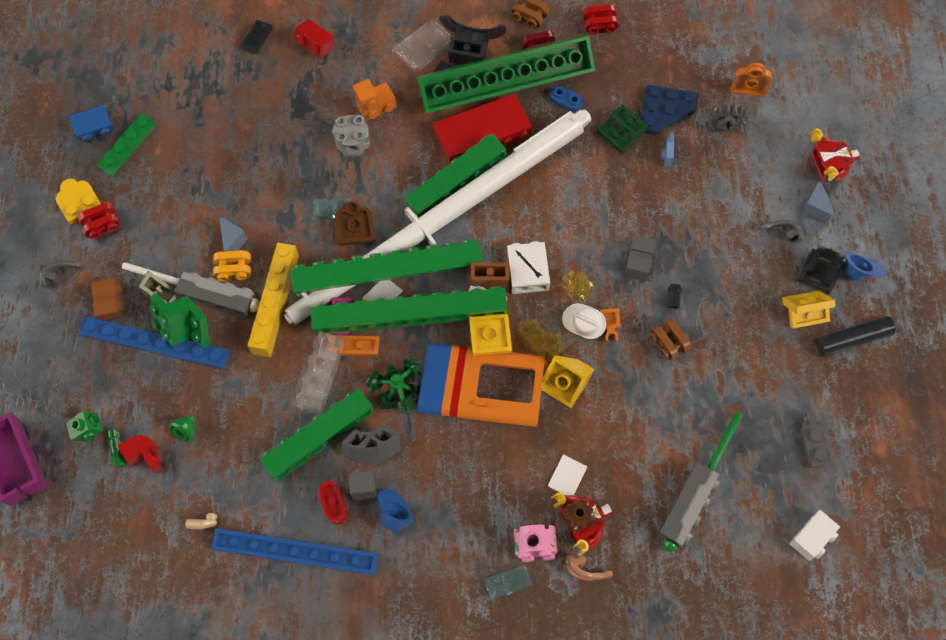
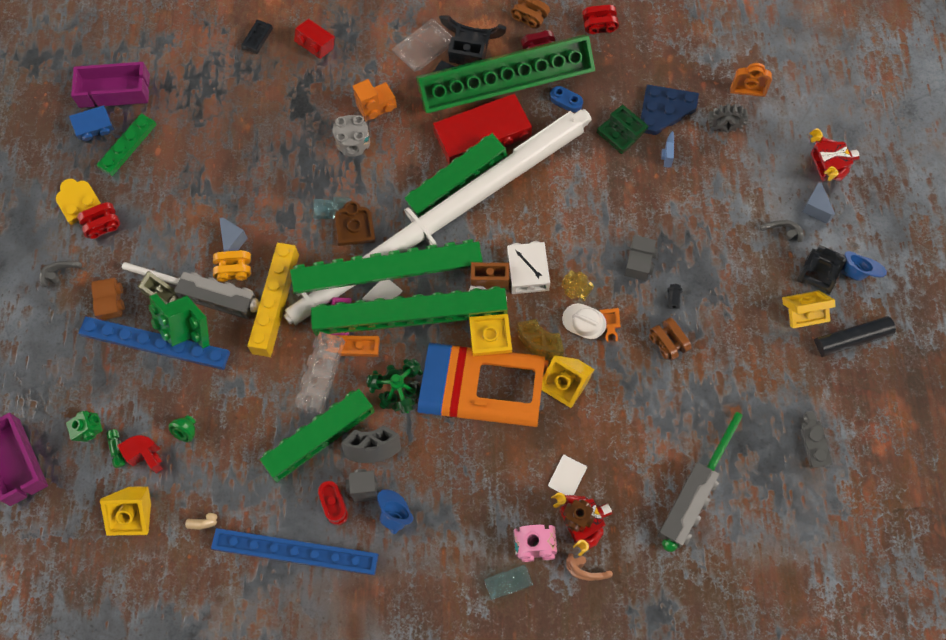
(110, 84): none -> magenta piece
(127, 511): none -> yellow slope
(815, 535): white brick -> none

